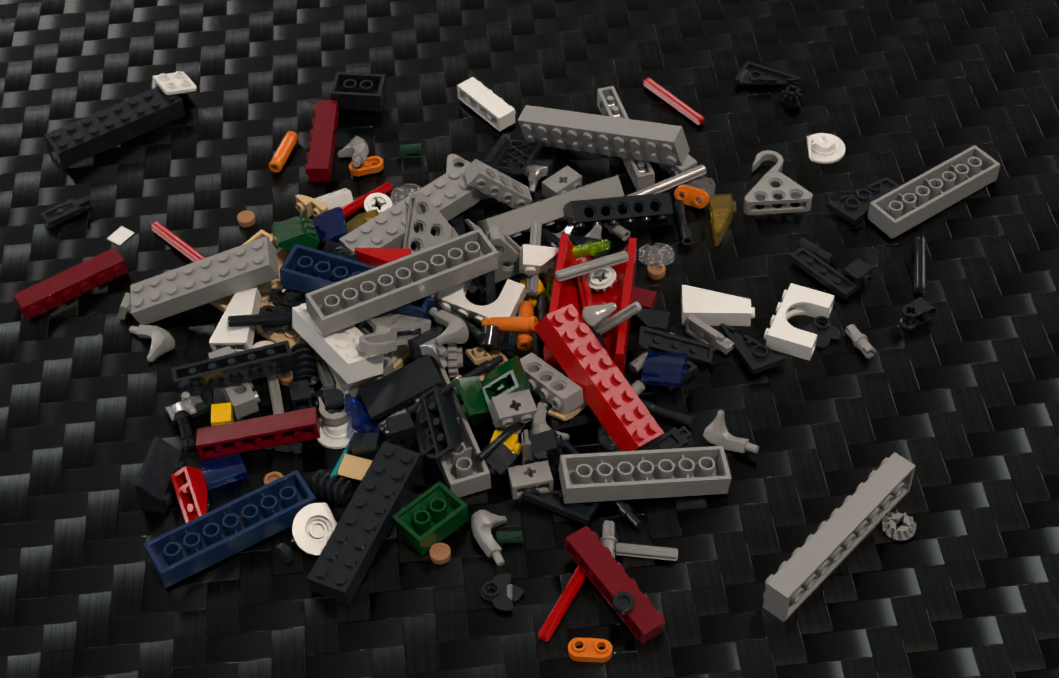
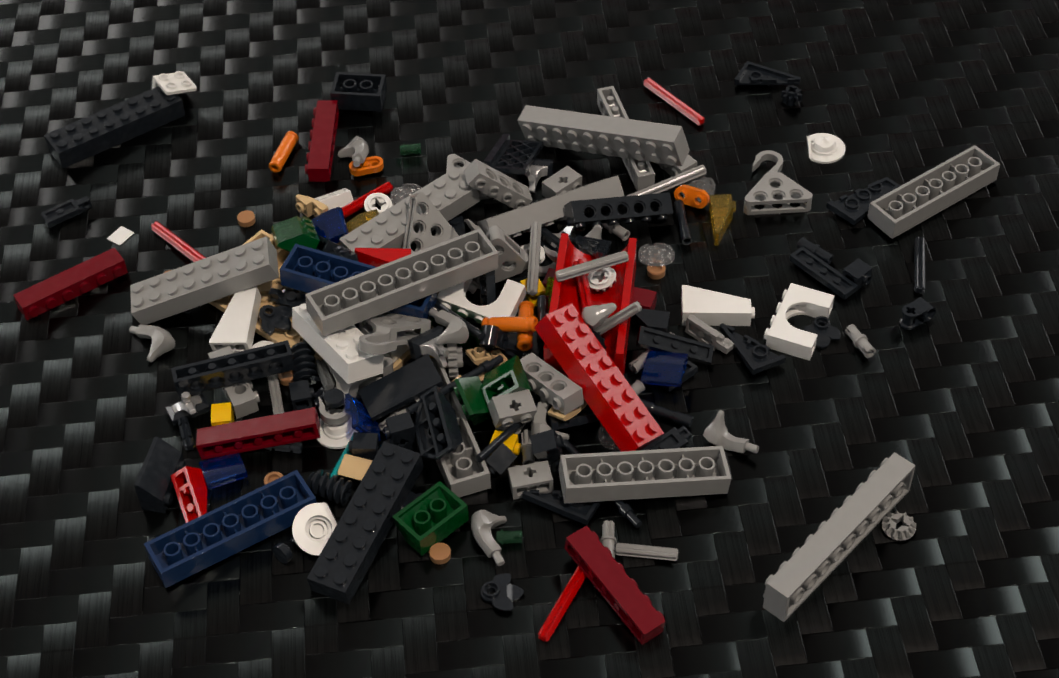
(125, 306): light grey plate -> none
(260, 319): black axle -> none
(486, 103): white brick -> none
(536, 258): white slope -> none
(589, 650): orange plate -> none
(590, 248): clear neon green axle -> none
(623, 603): black tile -> none

